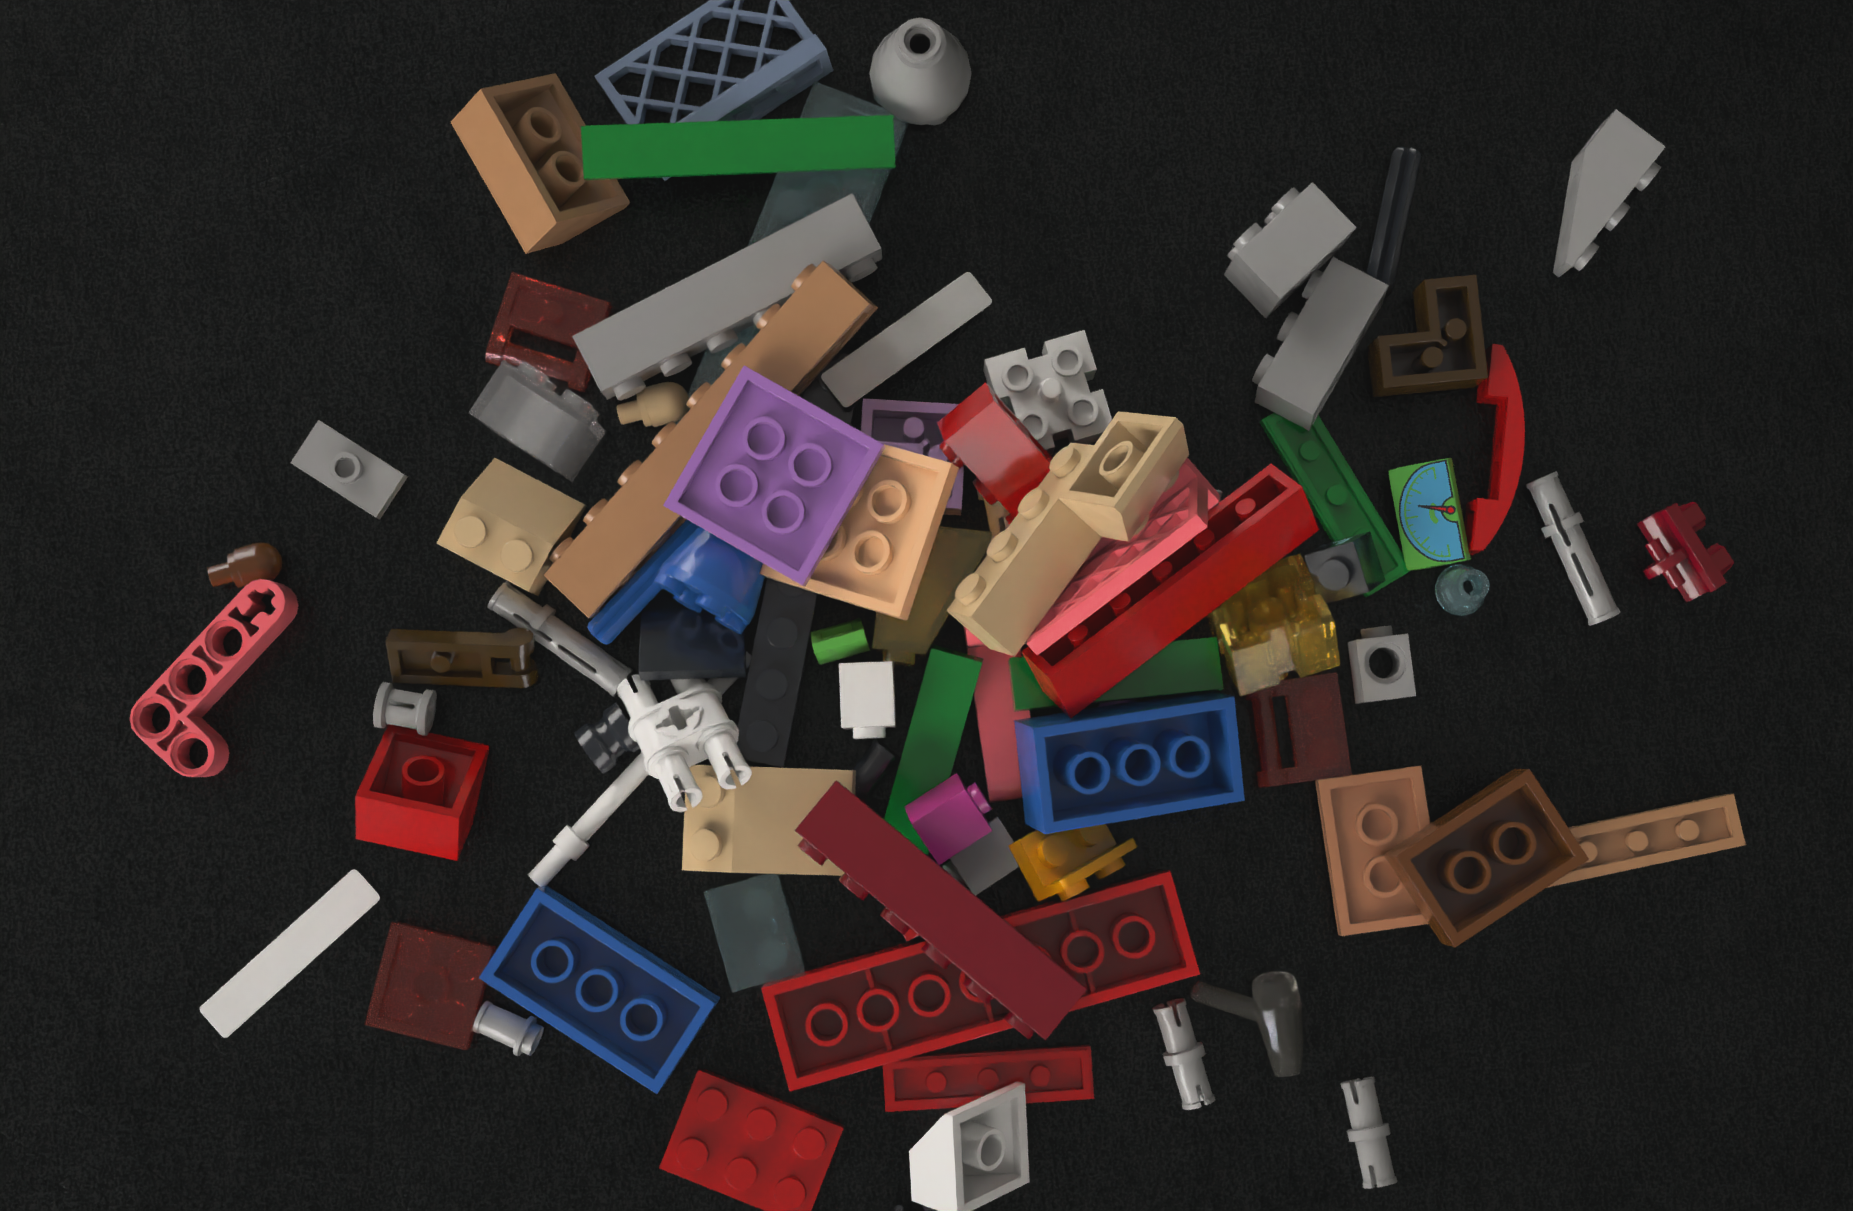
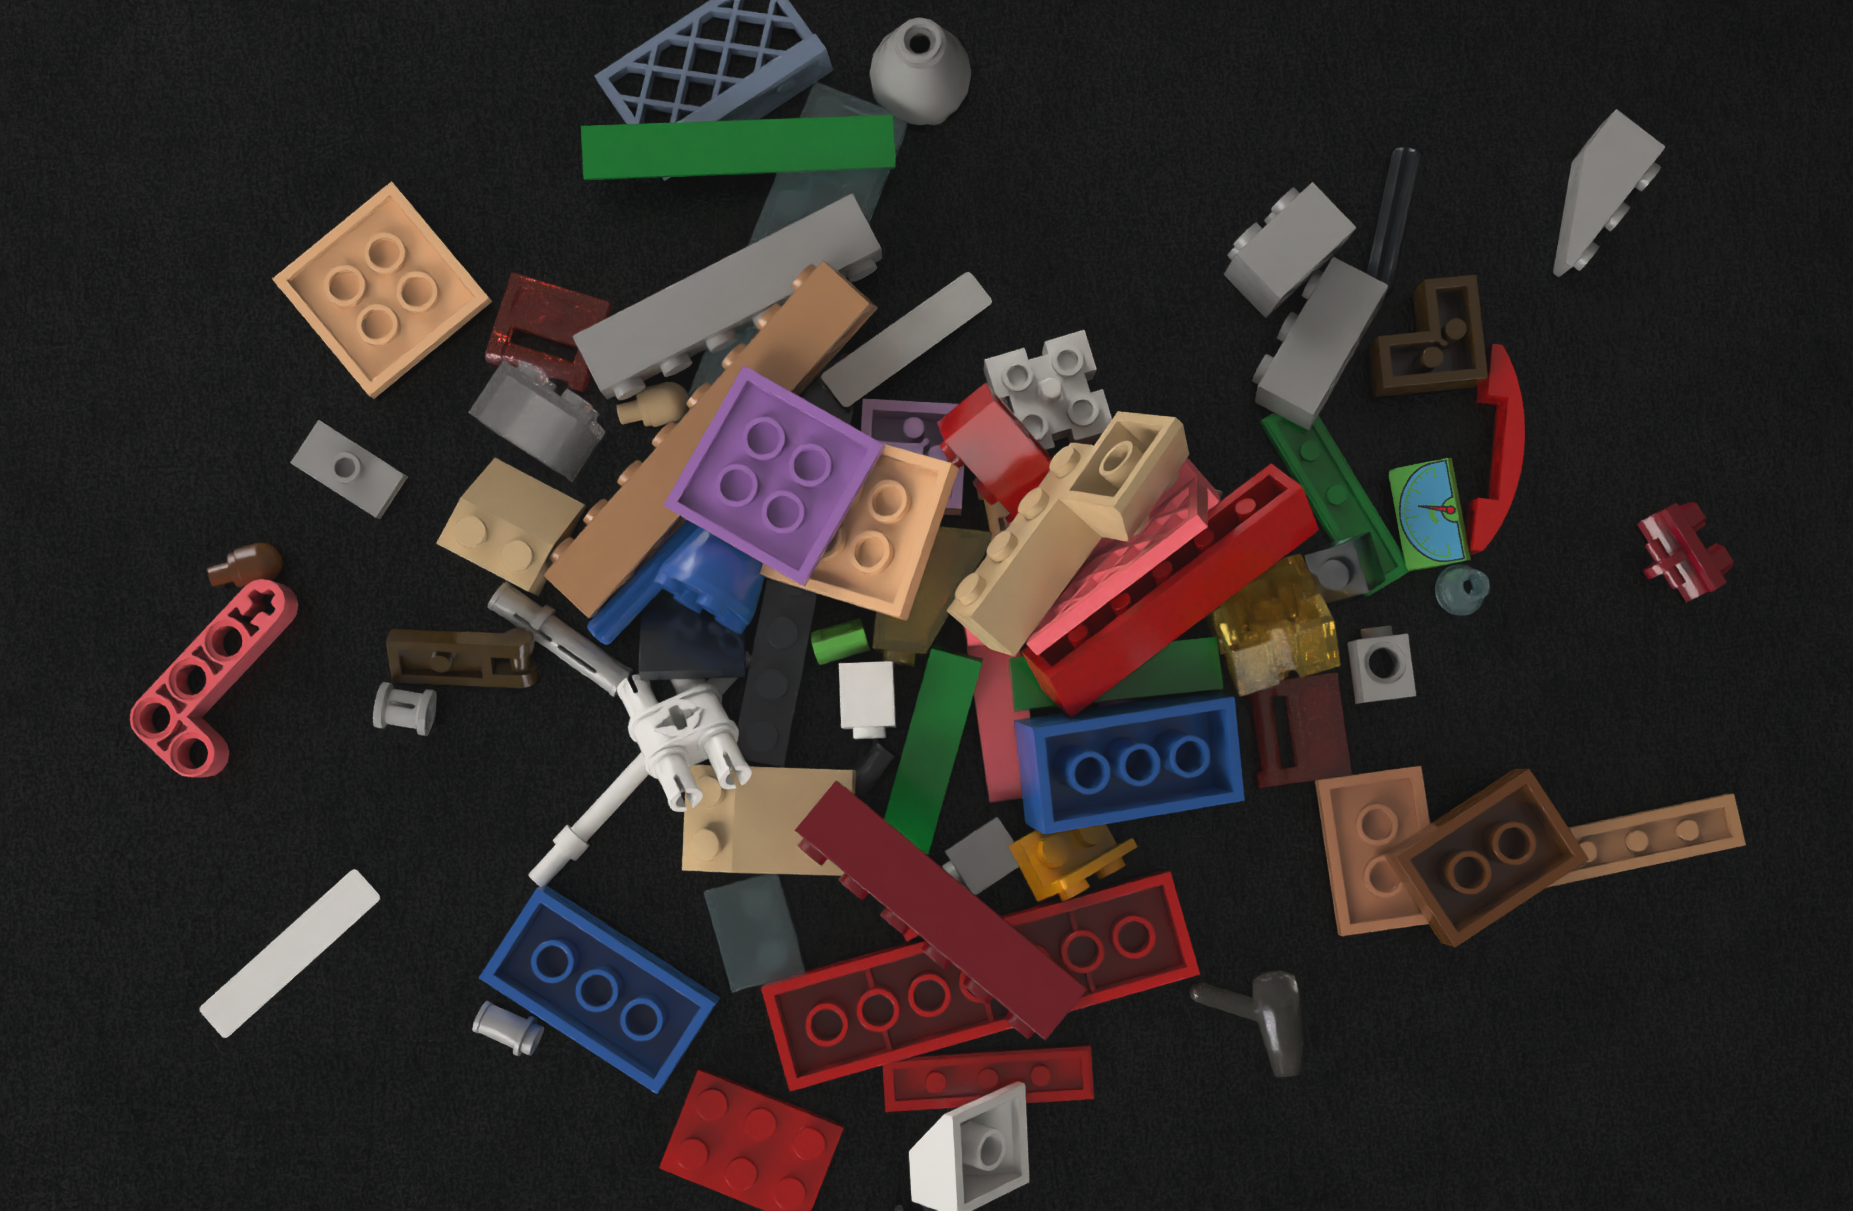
(382, 290): none -> light nougat plate
(421, 792): red slope -> none
(429, 985): clear red plate -> none
(531, 159): medium nougat slope -> none
(607, 738): black wheel -> none
(950, 817): dark pink brick -> none
(1184, 1054): light grey pin -> none
(1368, 1132): light grey pin -> none
(1594, 597): light grey pin -> none

